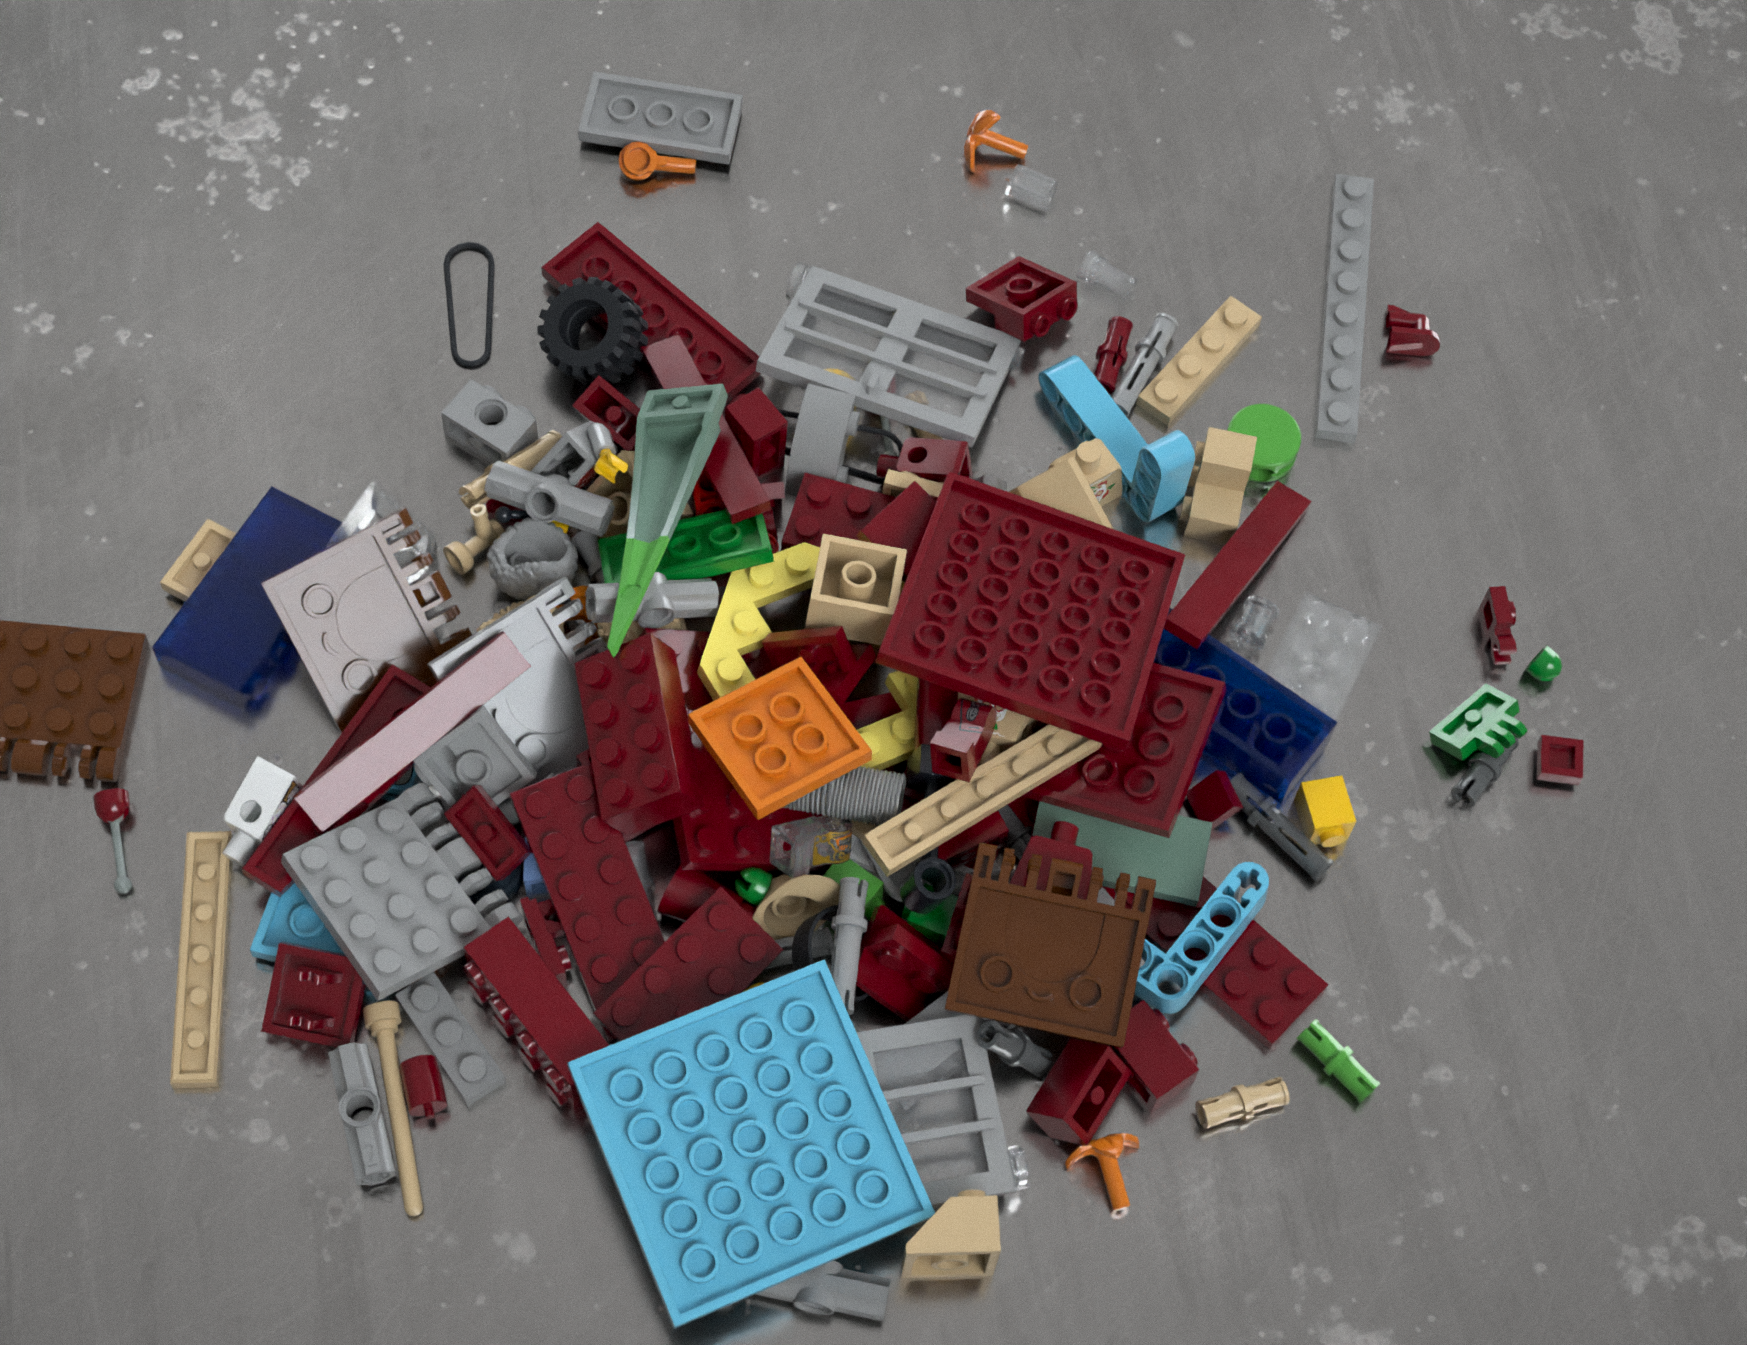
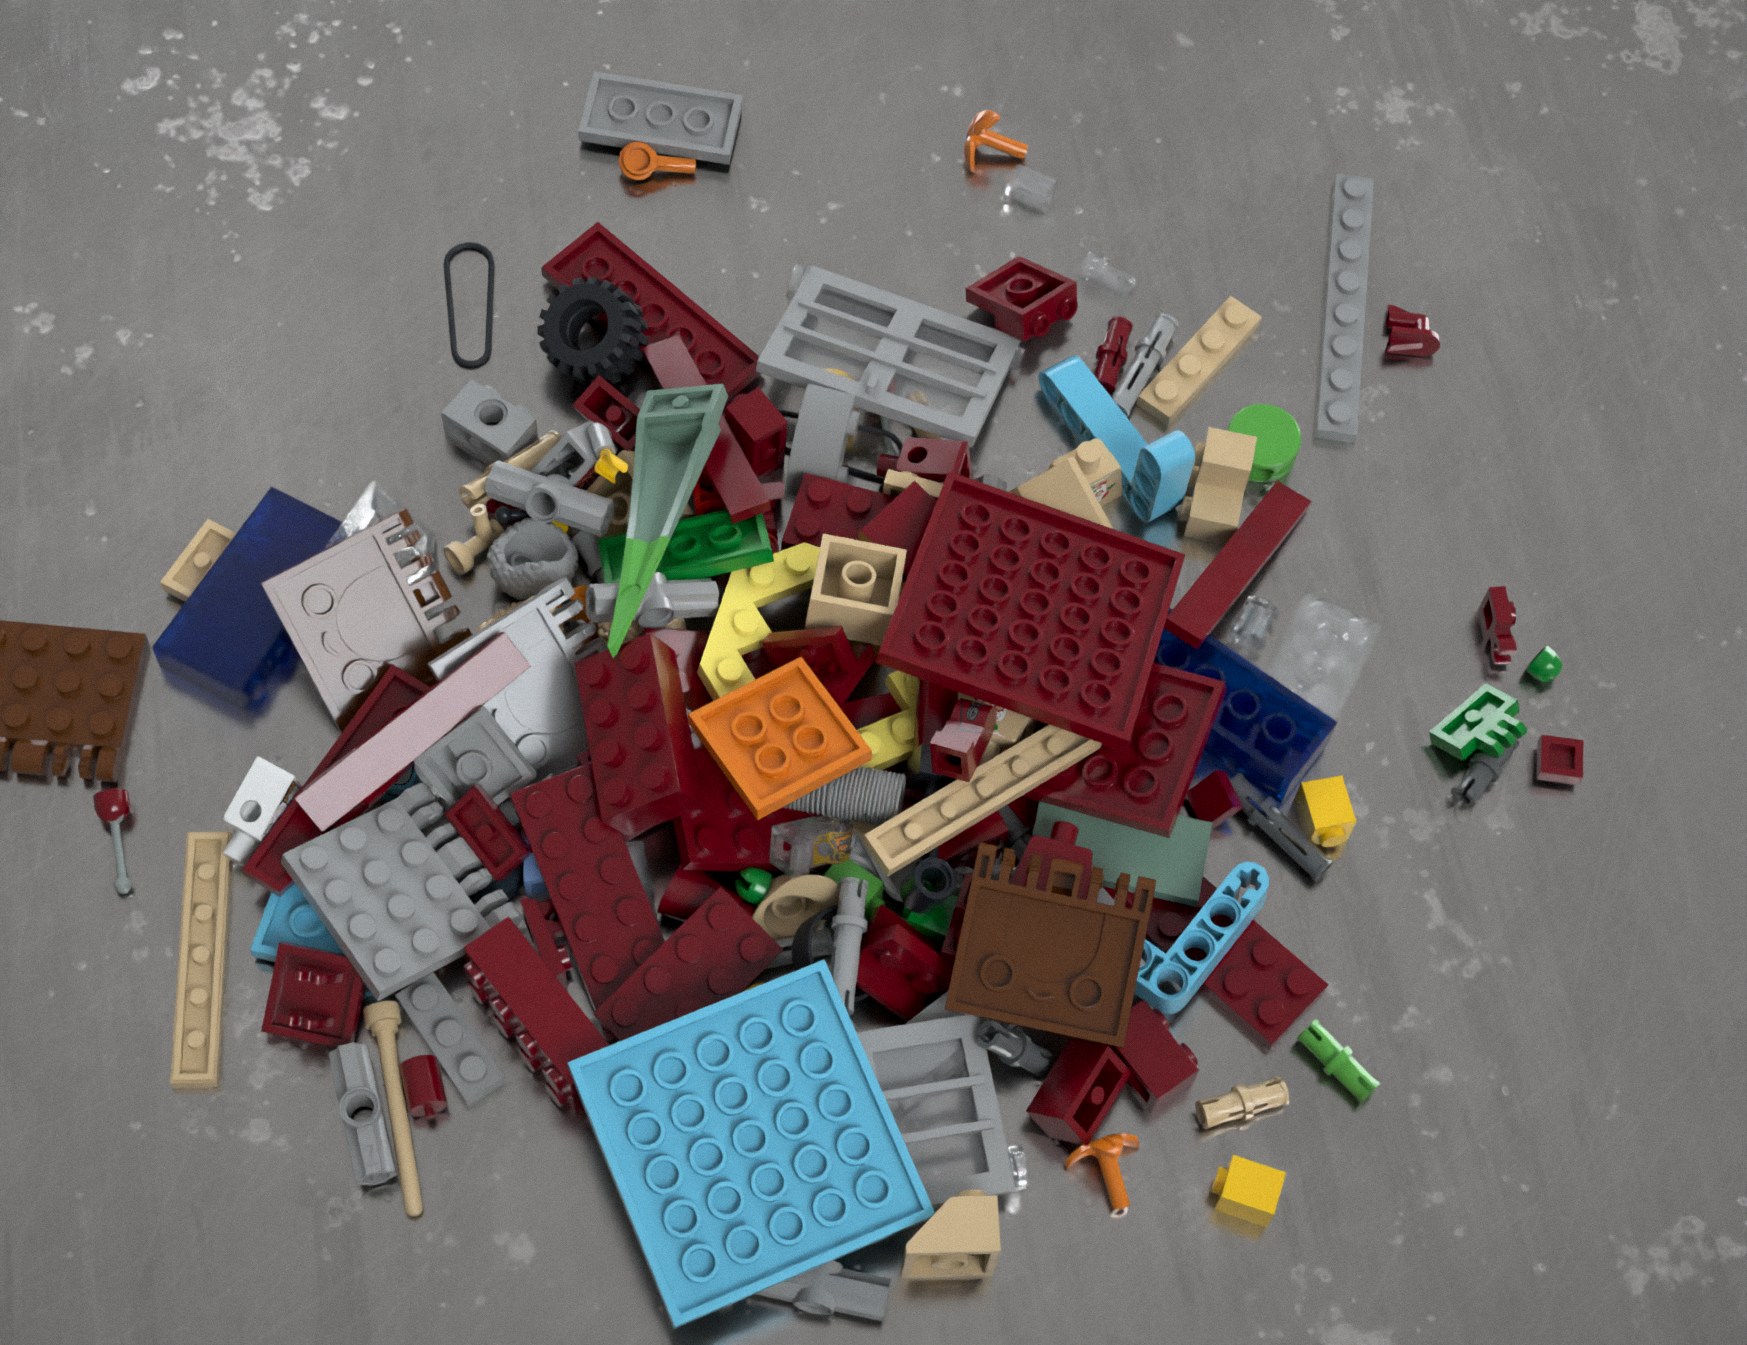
(1248, 1190): none -> yellow brick

